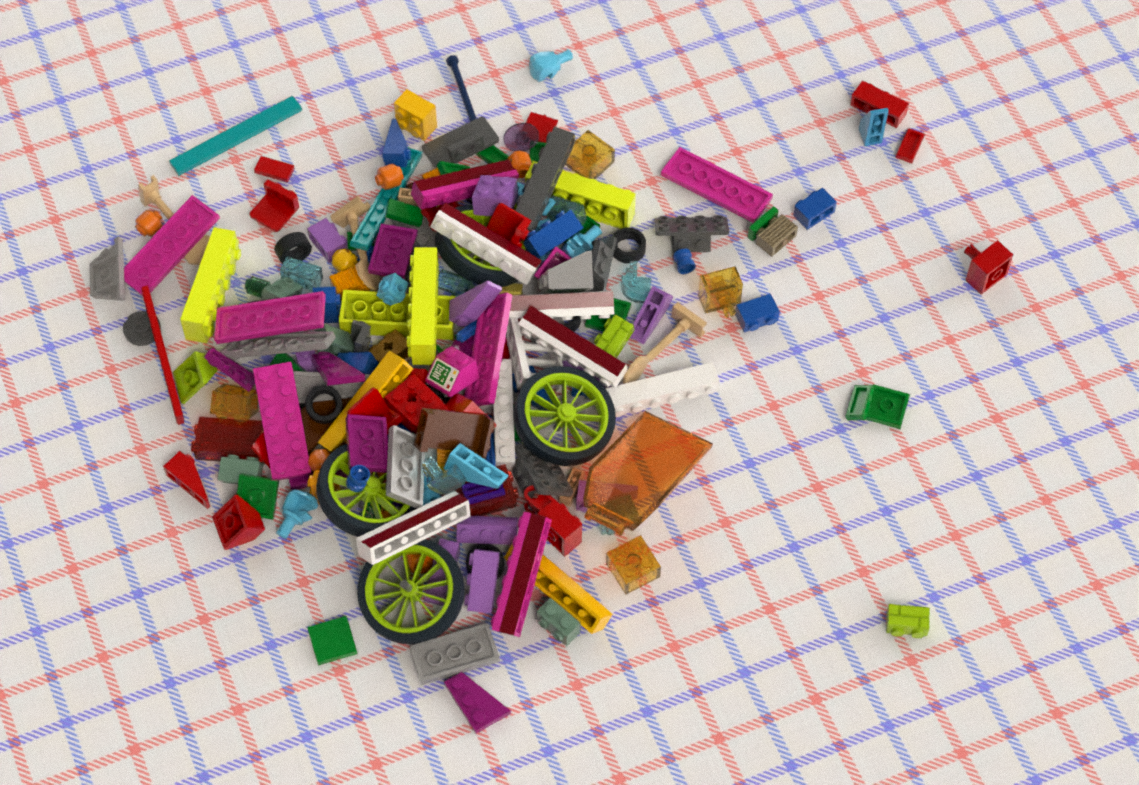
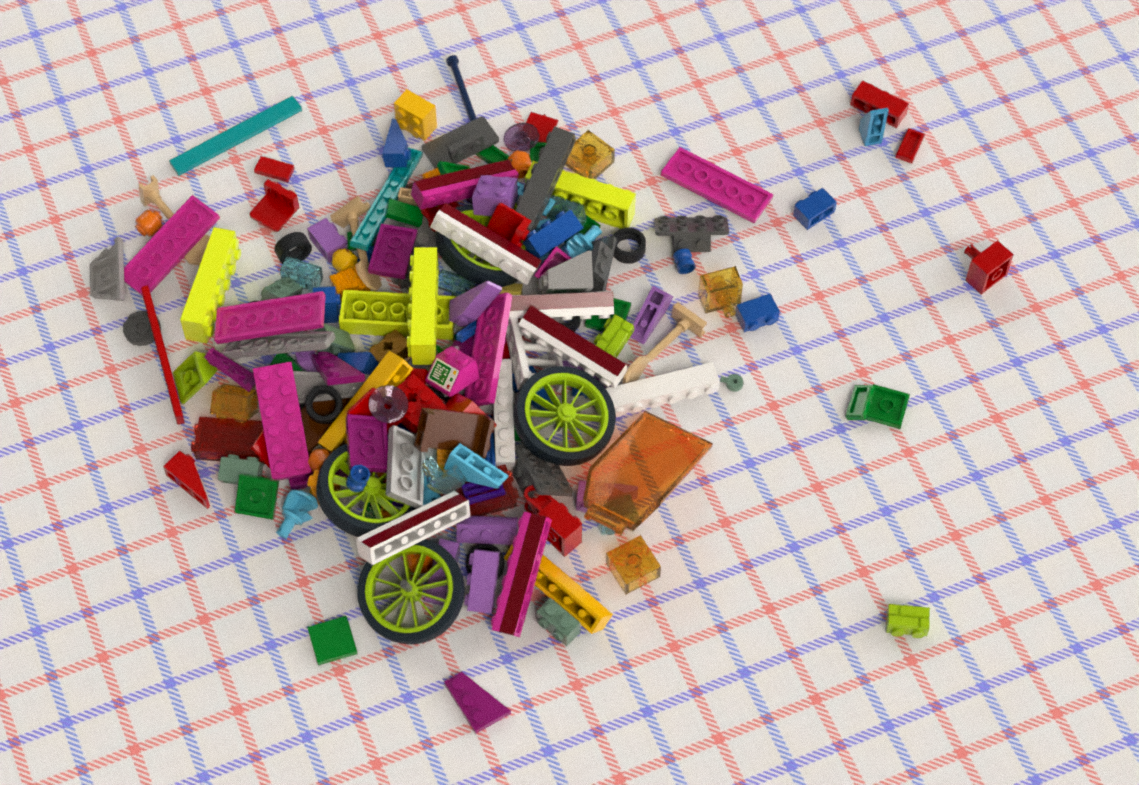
(237, 523): red slope -> none
(255, 286): clear green brick -> none
(361, 336): dark grey bracket -> none
(388, 395): none -> dish
(389, 176): orange head -> none
(392, 289): medium azure brick -> none
(454, 653): light grey plate -> none
(547, 64): medium azure piece -> none
(573, 480): tan piece -> none
(633, 287): clear light blue brick -> none
(733, 382): none -> sand green piece
(762, 222): green tile -> none
(776, 234): dark tan brick -> none

